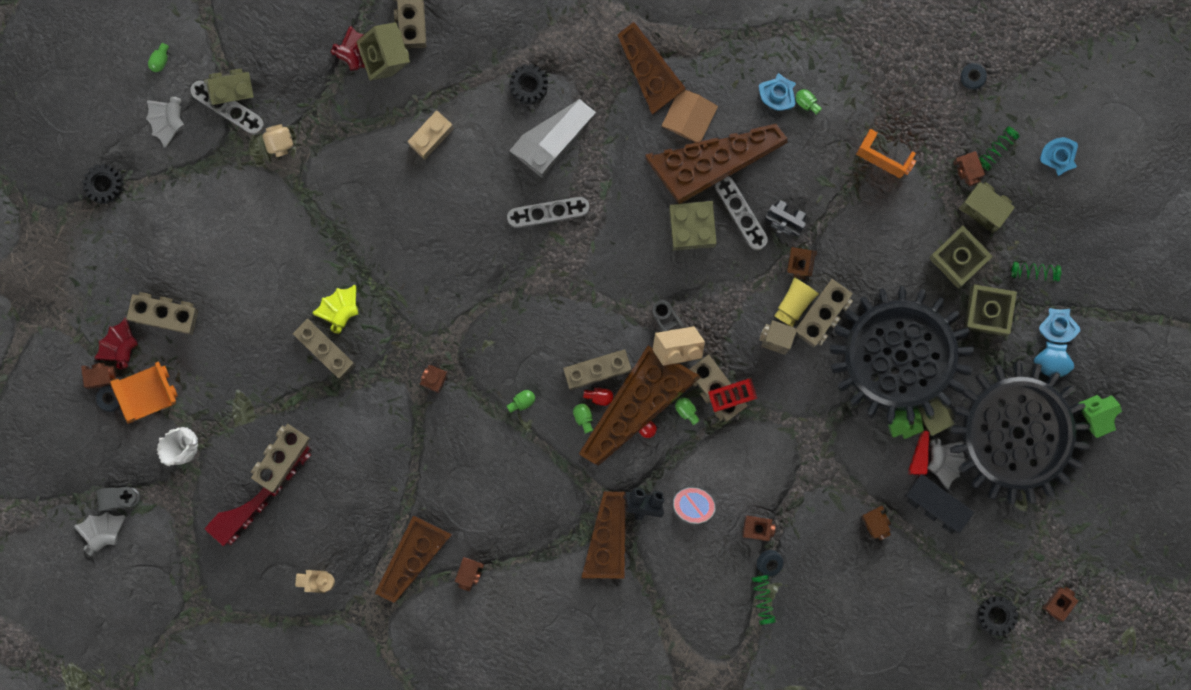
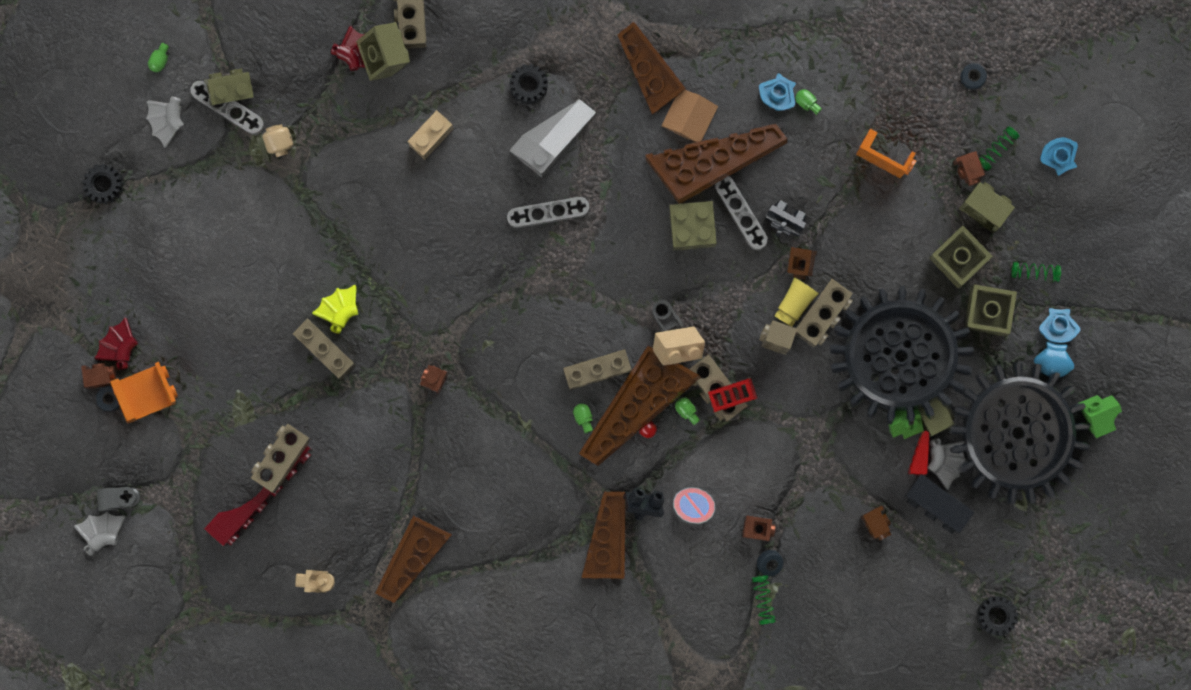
(171, 321): dark tan brick -> none
(177, 446): white hair -> none
(468, 574): copper brick -> none
(522, 401): bright green cylinder -> none
(599, 396): red cylinder -> none
(1062, 612): copper brick -> none

